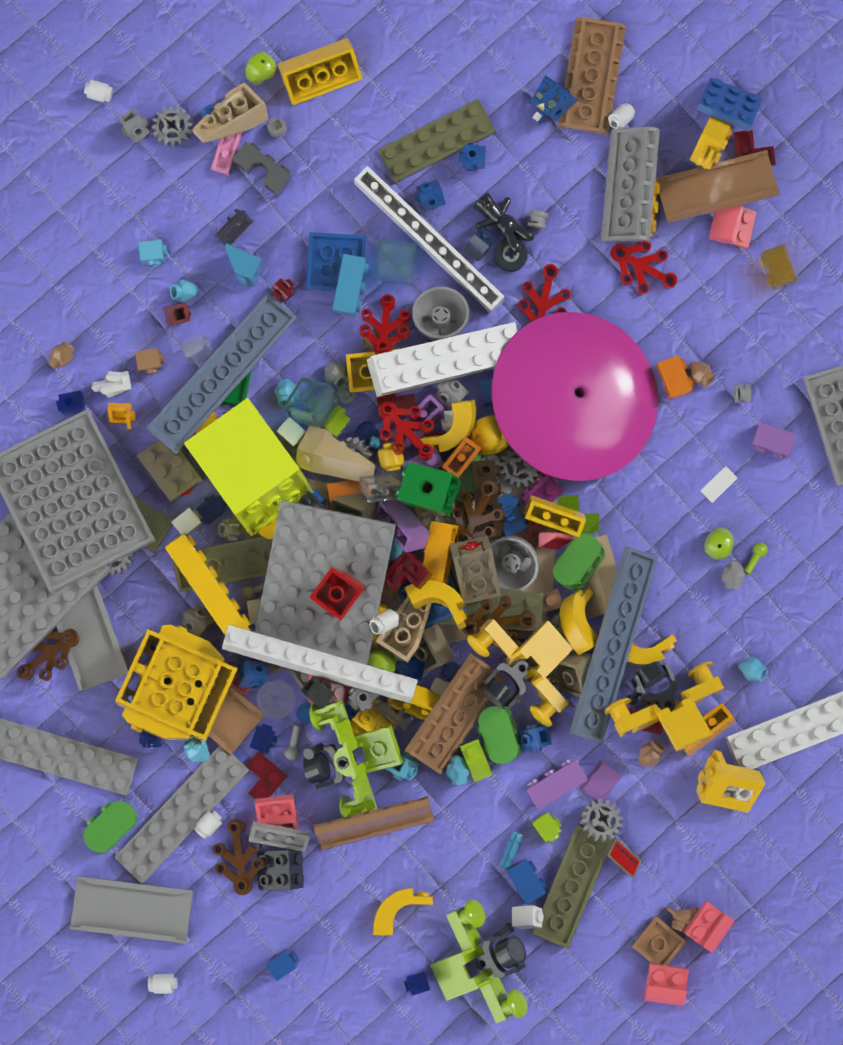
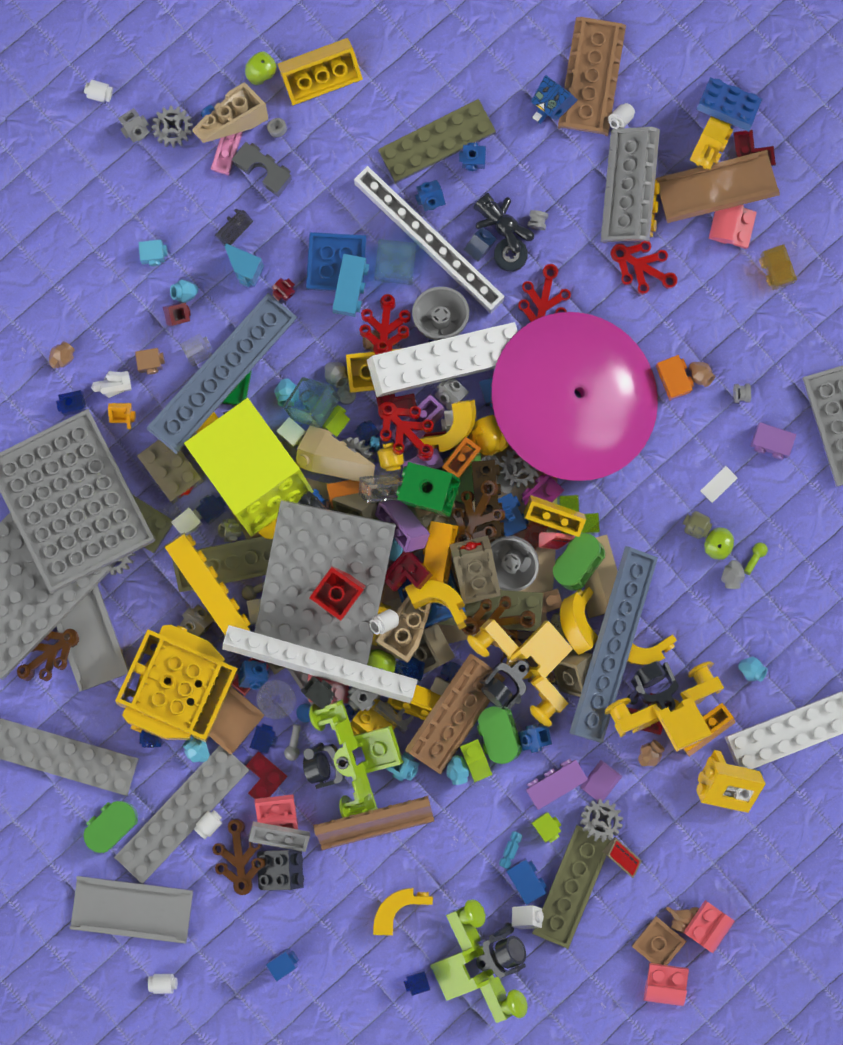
(697, 525): none -> olive head

